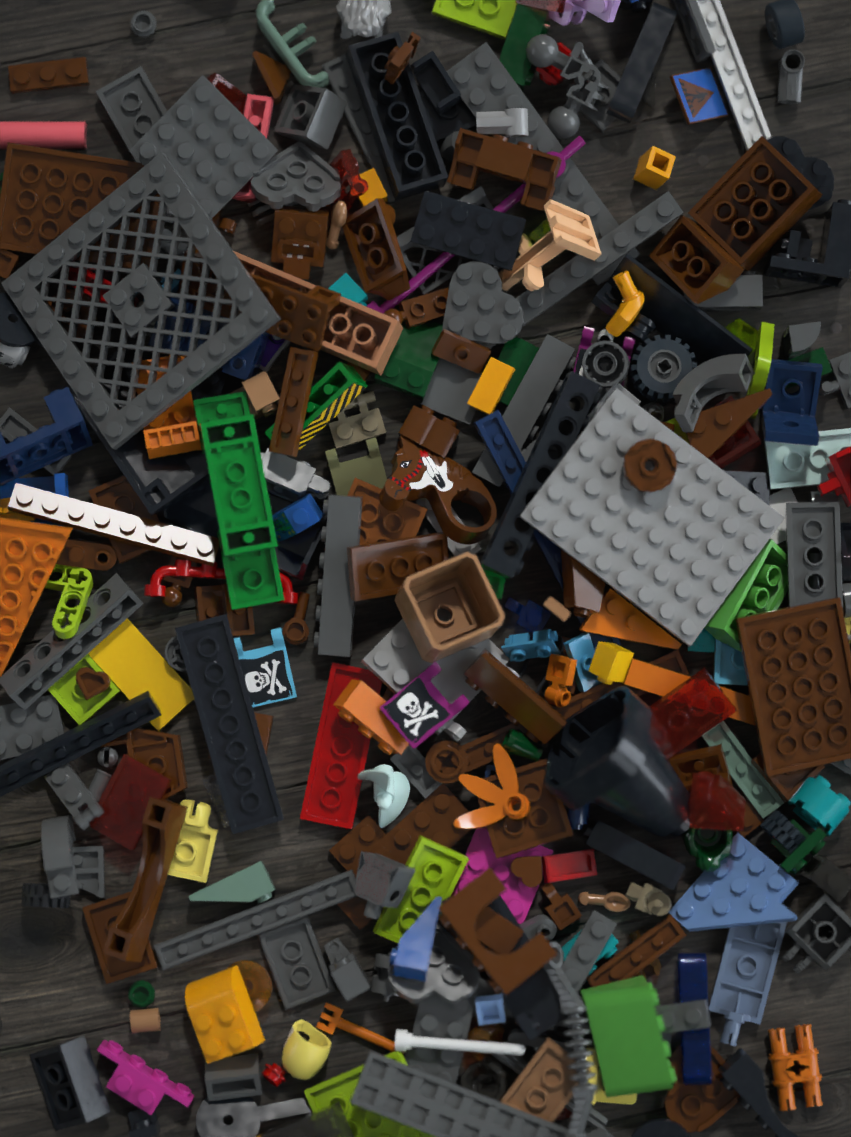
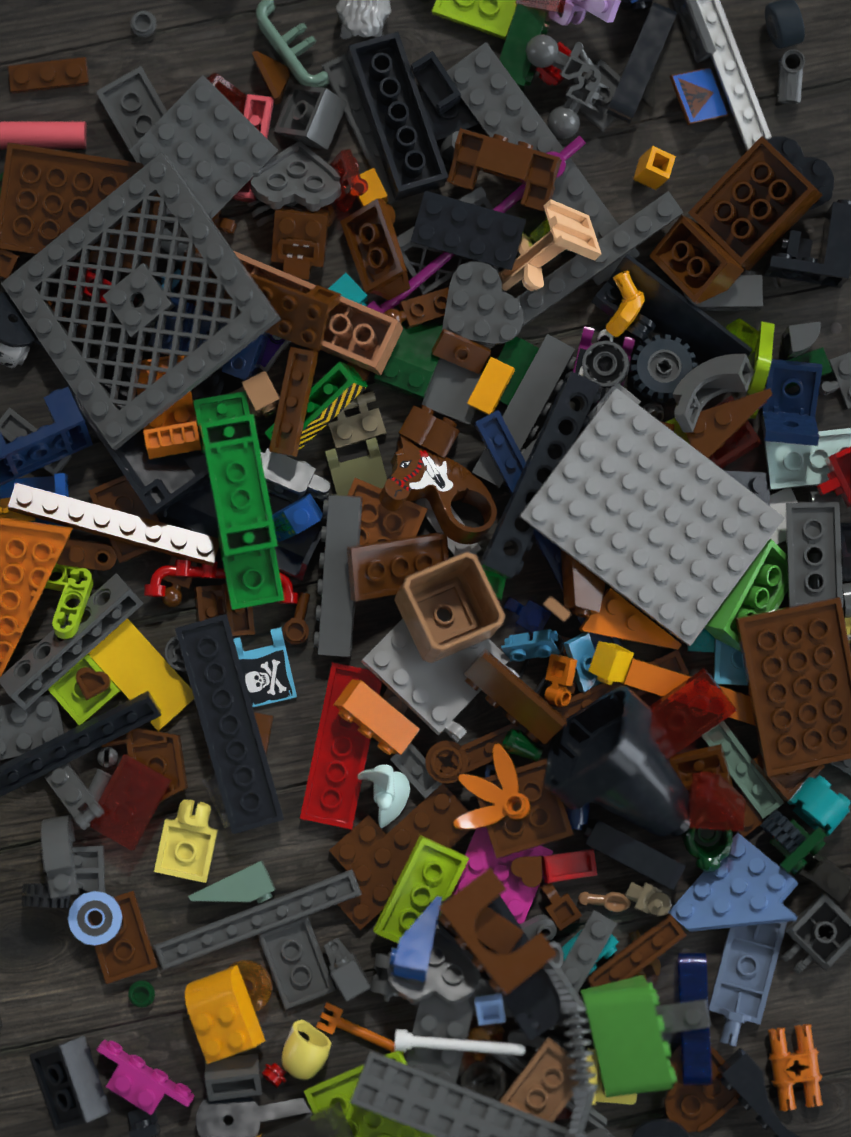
(81, 926): none -> light blue tile
(145, 1020): medium nougat piece -> none
(160, 836): reddish brown arch -> none
(338, 218): medium nougat piece -> none
(381, 882): dark grey torso -> none
(400, 58): reddish brown plate -> none
(421, 708): flag -> none
(510, 122): light grey piece -> none
(663, 463): reddish brown plate -> none

